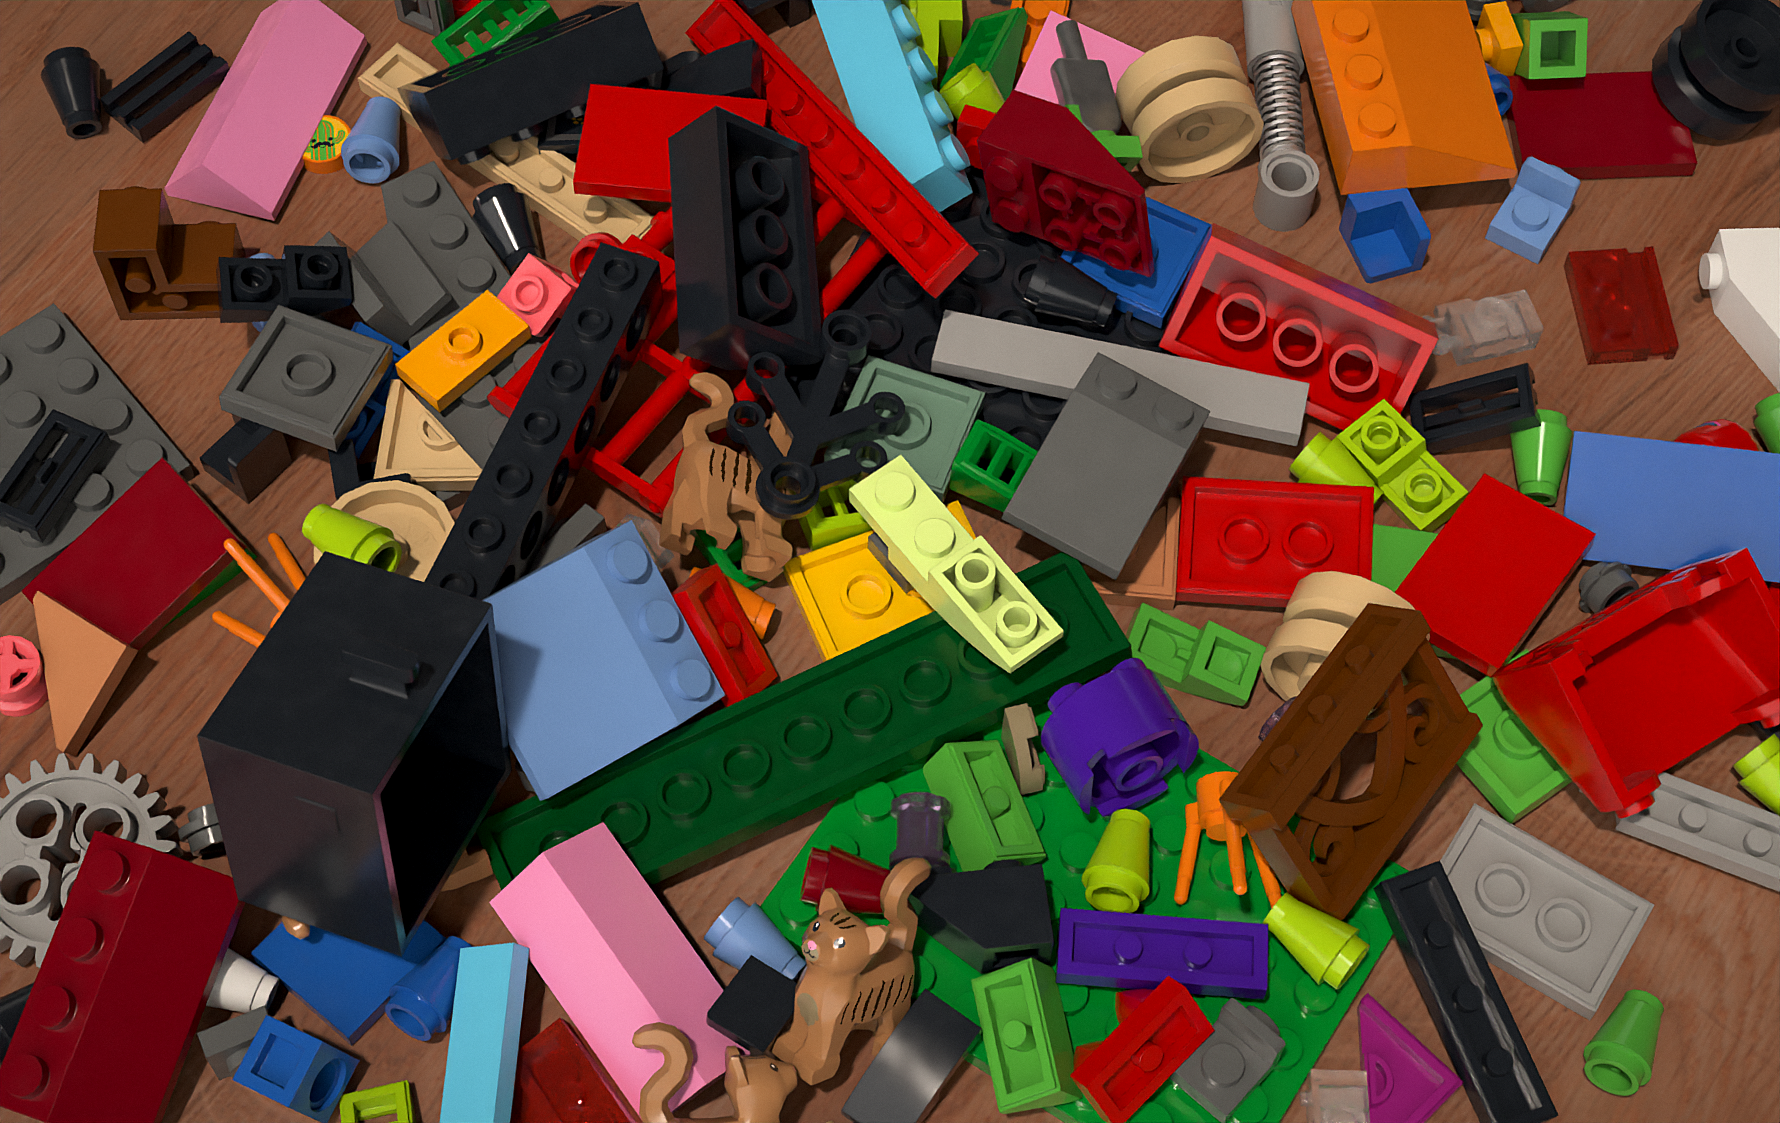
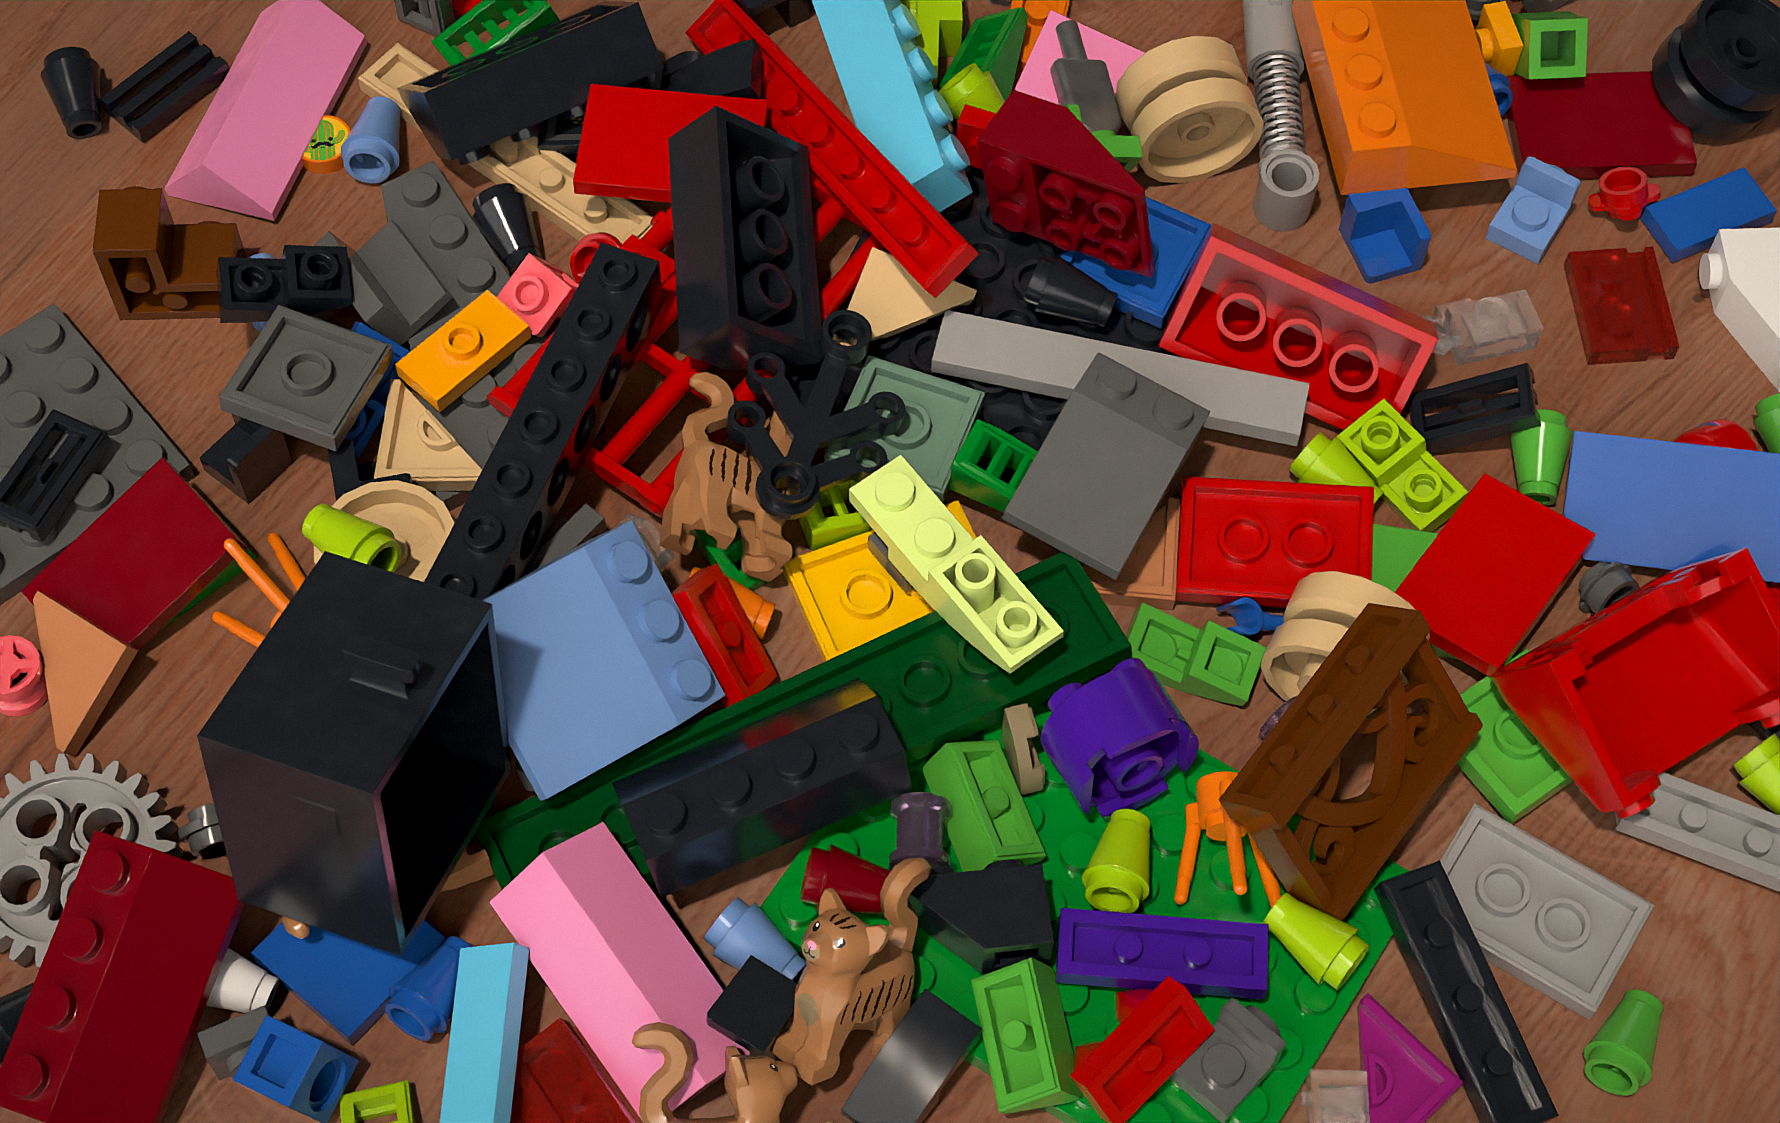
(763, 785): none -> black slope
(895, 300): none -> tan tile
(1250, 617): none -> blue hand
(1624, 193): none -> red plate
(1693, 217): none -> blue tile

